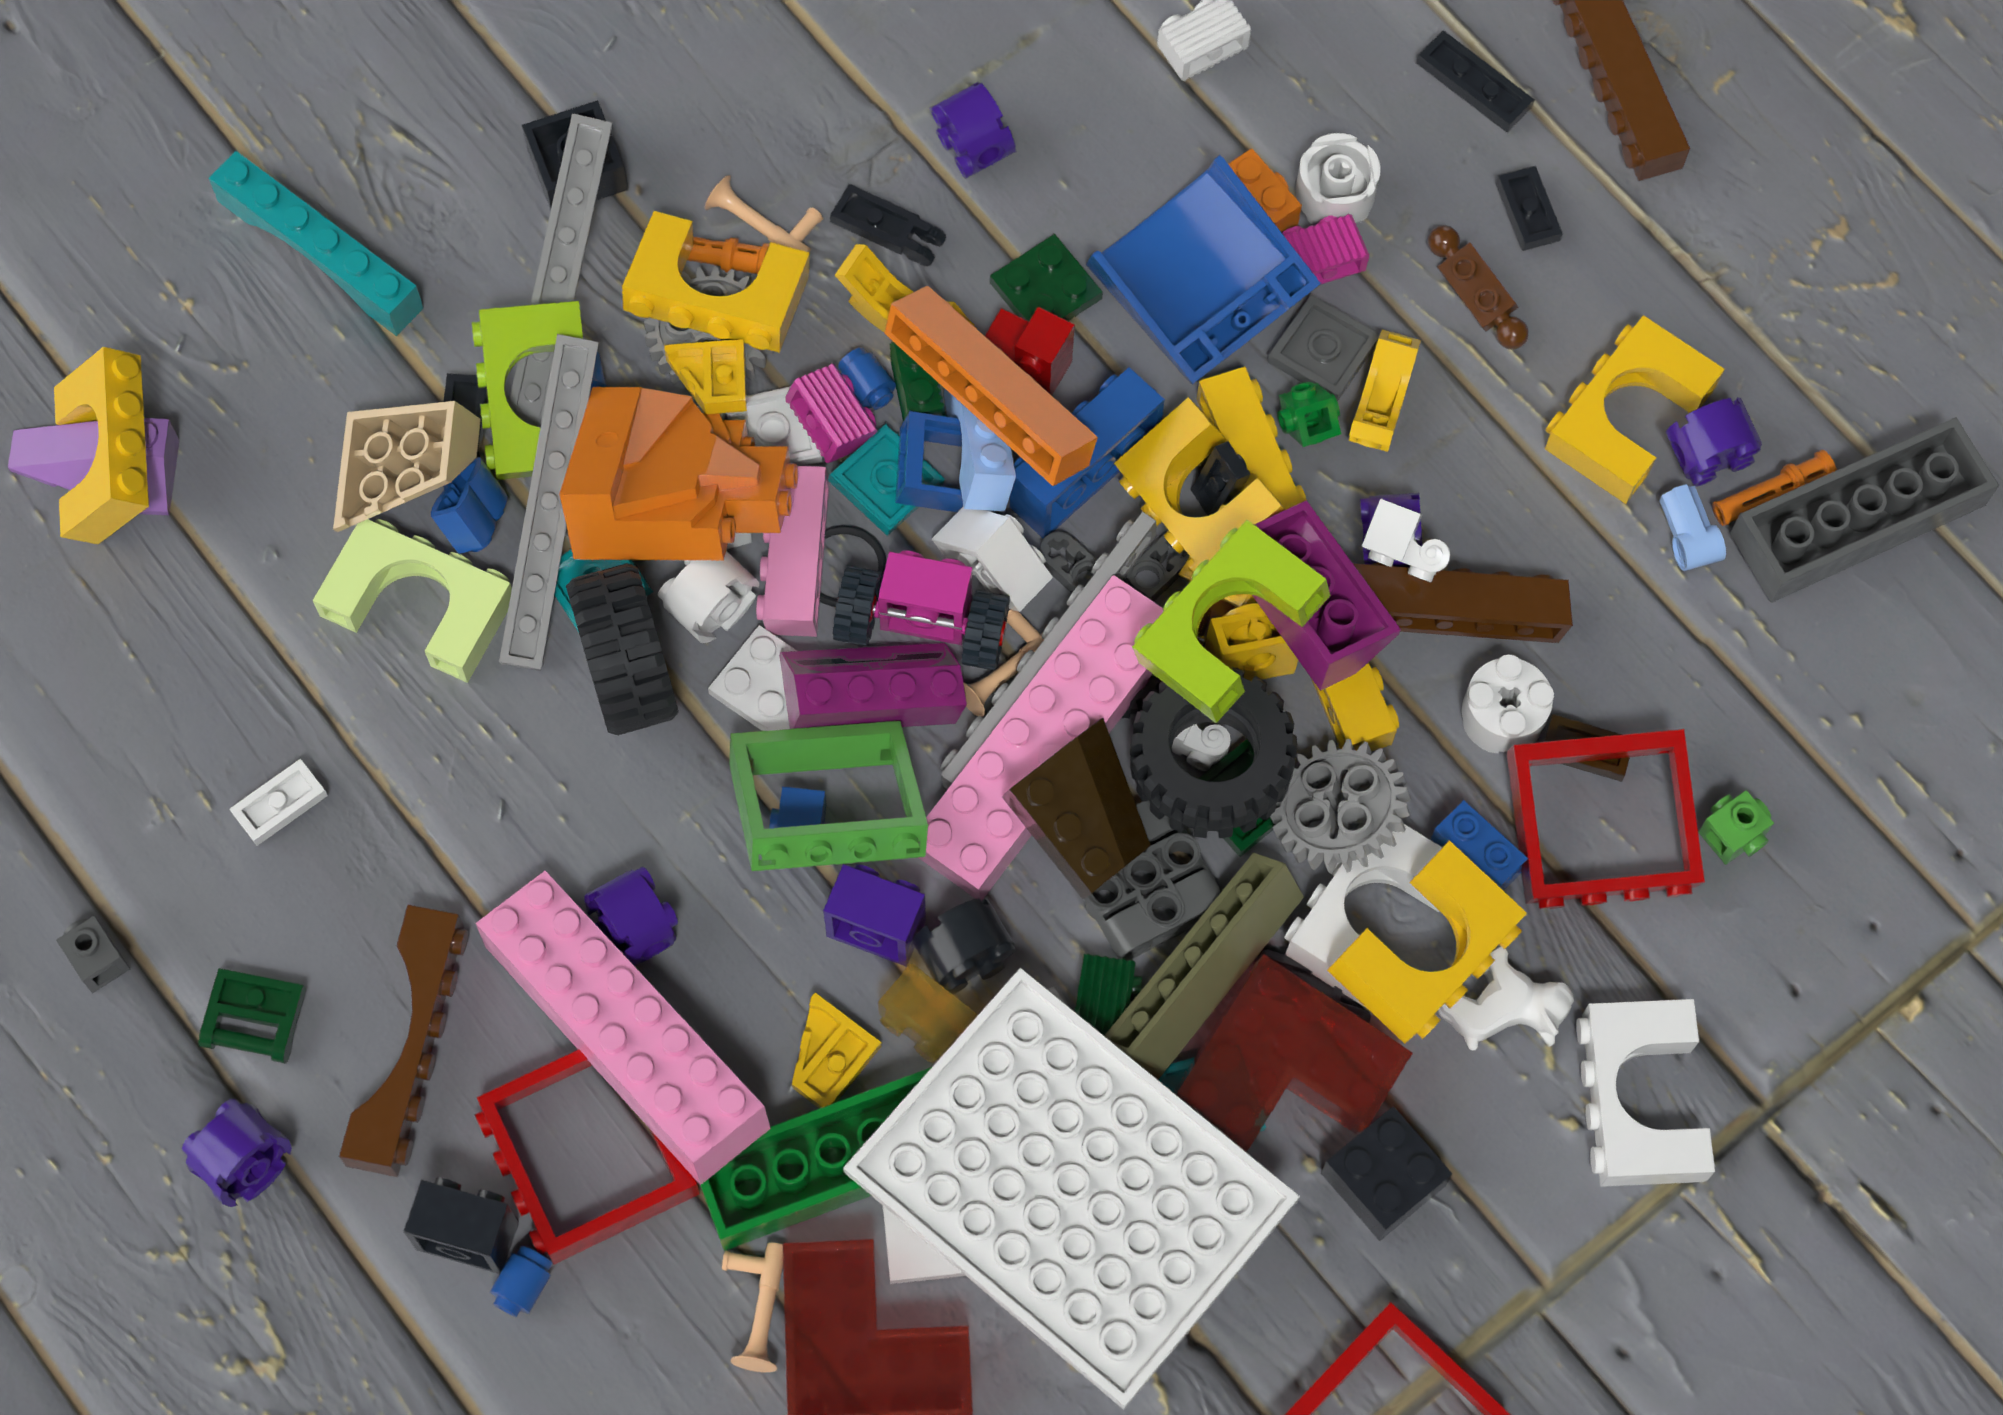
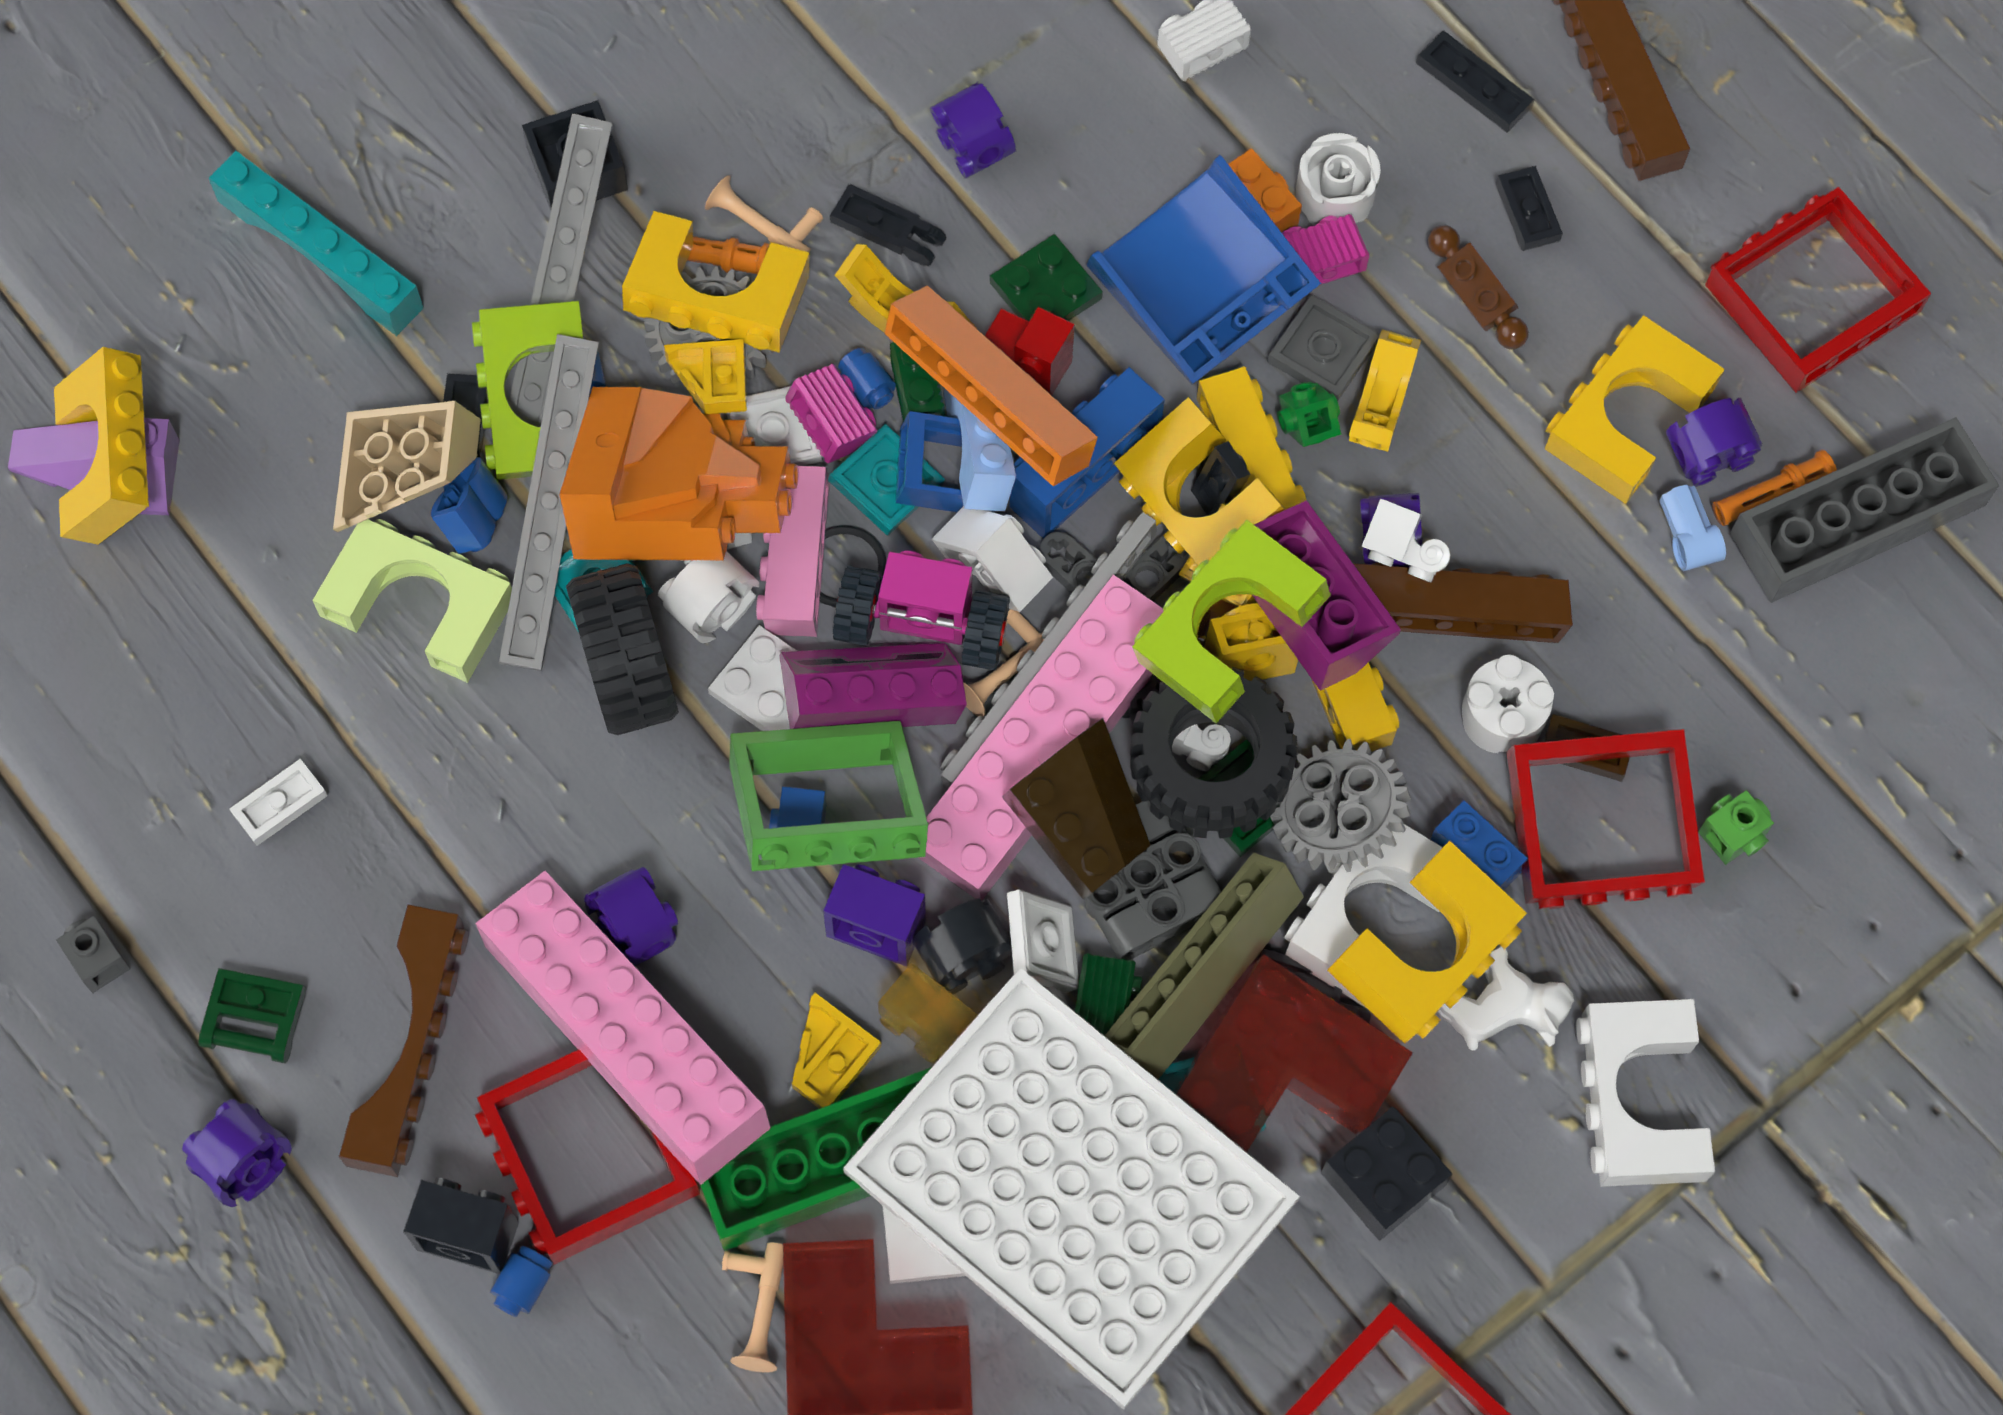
(1043, 940): none -> white plate
(1866, 242): none -> red window

